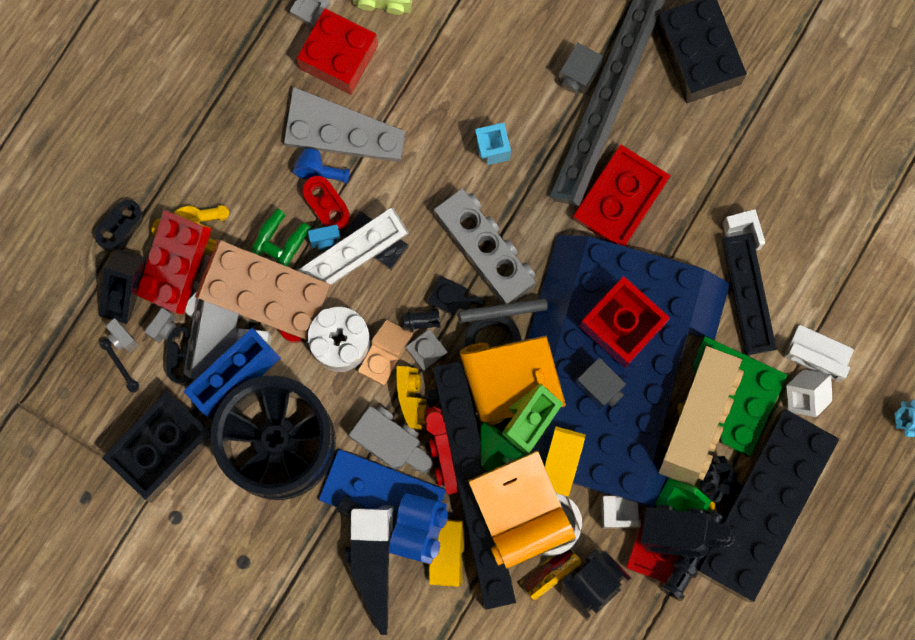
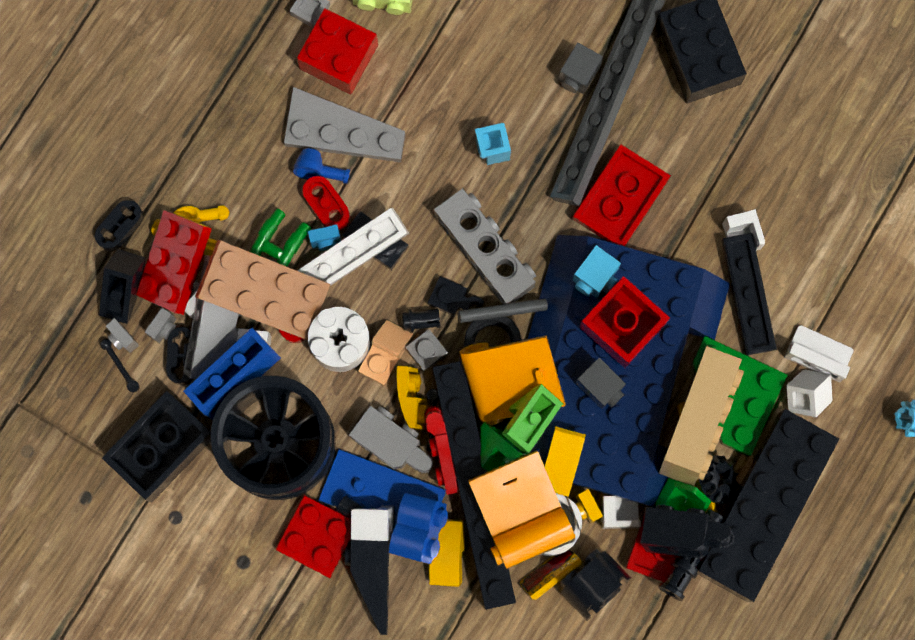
(316, 537): none -> red plate
(588, 507): none -> yellow plate
(596, 273): none -> medium azure brick

